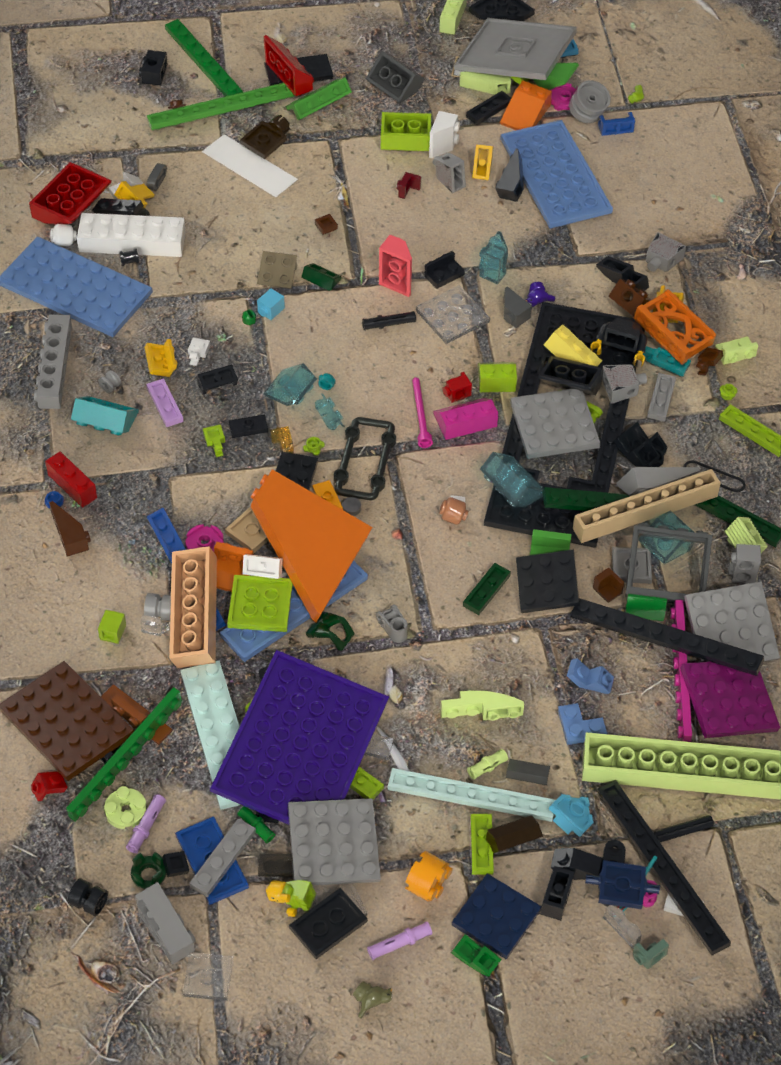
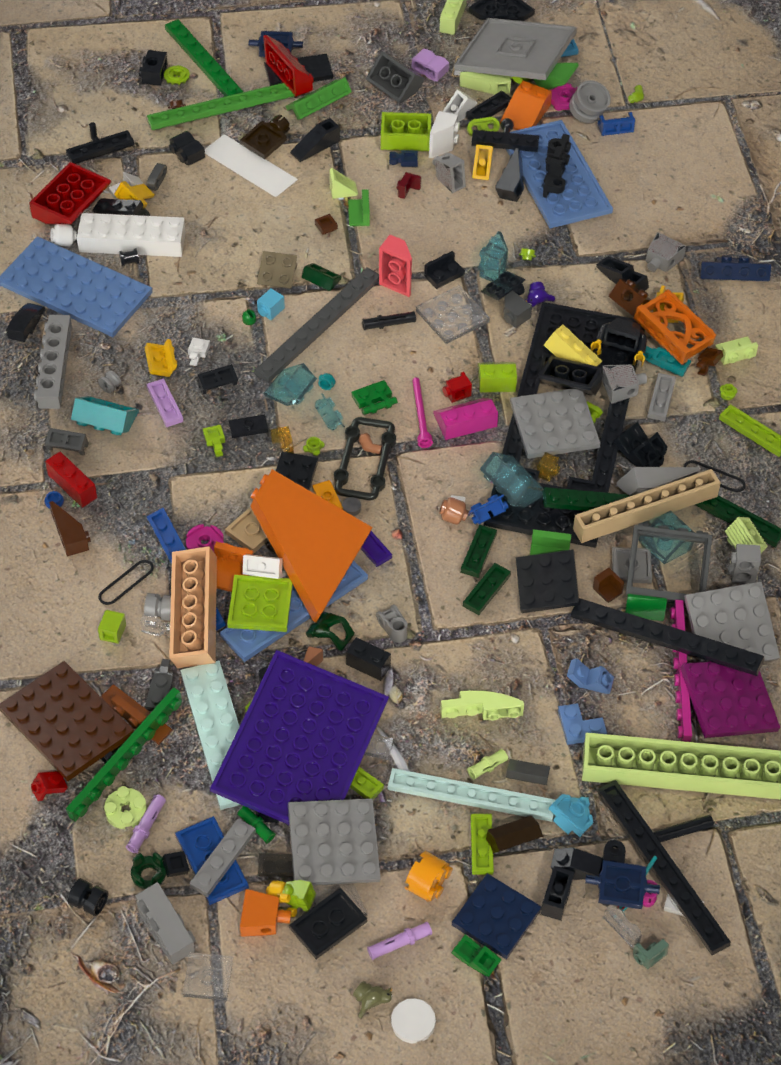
(24, 322): none -> black slope
(66, 440): none -> dark grey hinge
(99, 147): none -> black plate
(128, 589): none -> black piece
(160, 685): none -> dark grey hinge
(176, 70): none -> lime gear
(187, 148): none -> black brick
(262, 914): none -> orange torso
(285, 38): none -> dark blue plate
(314, 656): none -> nougat slope
(317, 325): none -> dark grey plate
(318, 139): none -> black slope
(341, 185): none -> yellowish green slope
(359, 210): none -> bright green panel
(367, 444): none -> nougat arm
(368, 659): none -> black brick
(372, 394): none -> green plate
(376, 550): none -> dark purple tile
(407, 158): none -> dark blue plate
(413, 1020): none -> white tile
(430, 65): none -> lavender brick
(460, 104): none -> white slope
(478, 551): none -> dark green plate
(482, 124): none -> lime plate
(494, 505): none -> blue hinge
(503, 285): none -> black hinge
(505, 139): none -> black plate
(527, 254): none -> lime plate
(548, 467): none -> clear yellow plate
(556, 159): none -> black plate
(735, 269): none -> dark blue bracket

